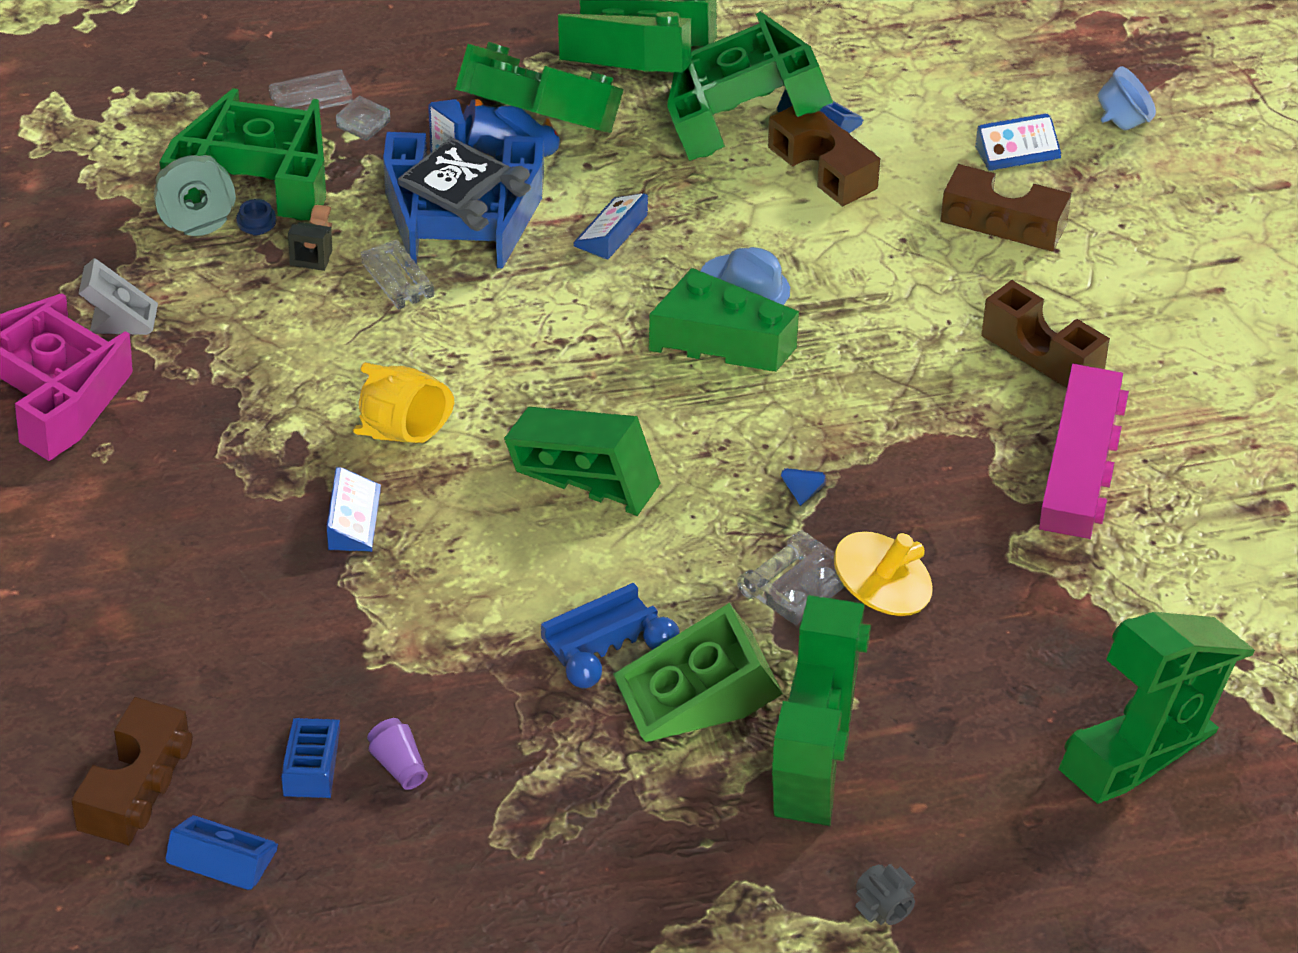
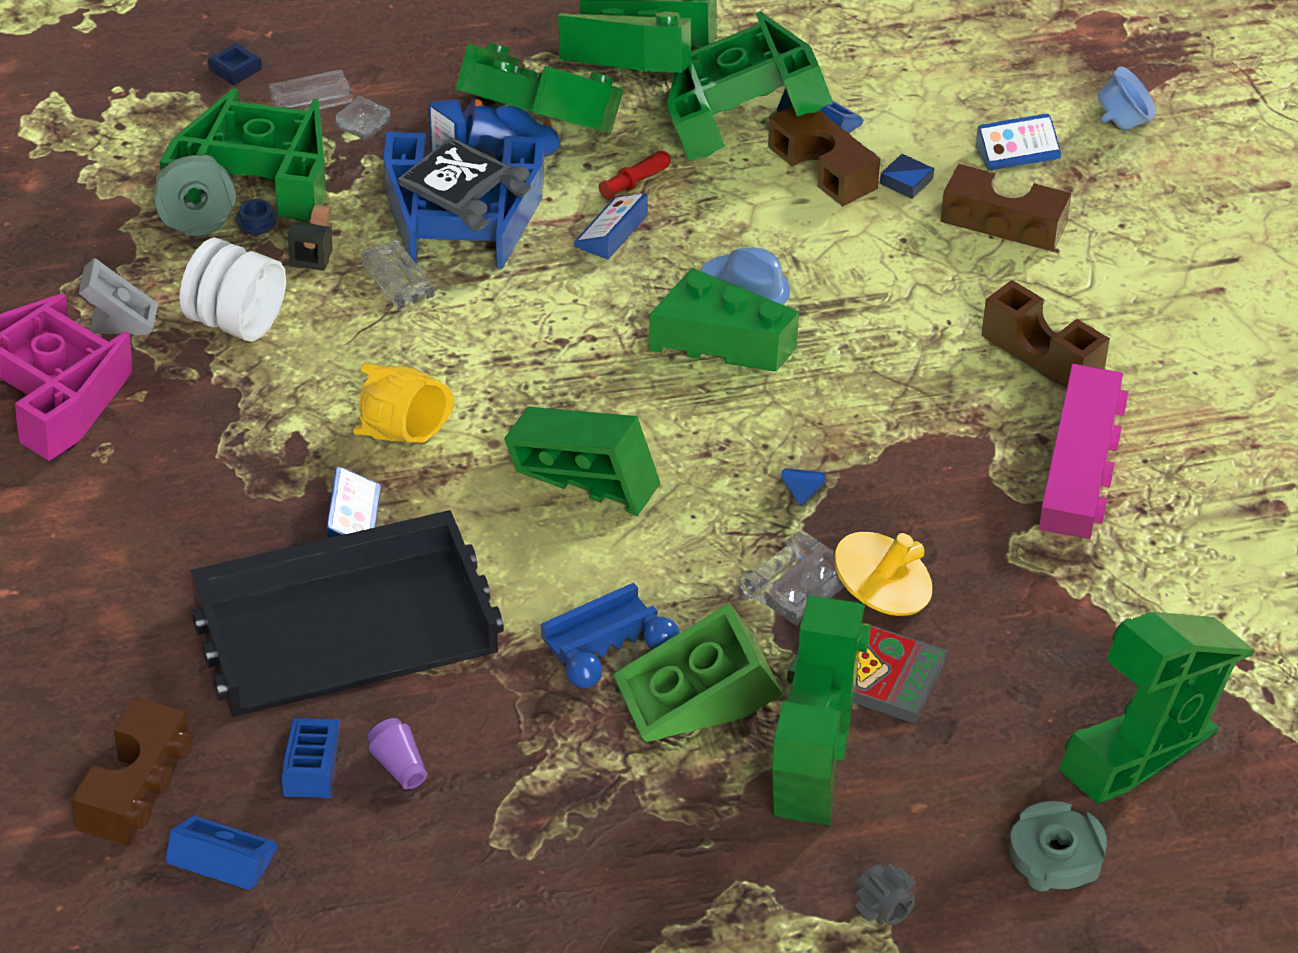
(232, 289): none -> white wheel
(234, 64): none -> dark blue tile
(343, 612): none -> black panel
(628, 177): none -> red piece
(894, 674): none -> tile
(907, 176): none -> dark blue tile
(1054, 868): none -> sand green plate

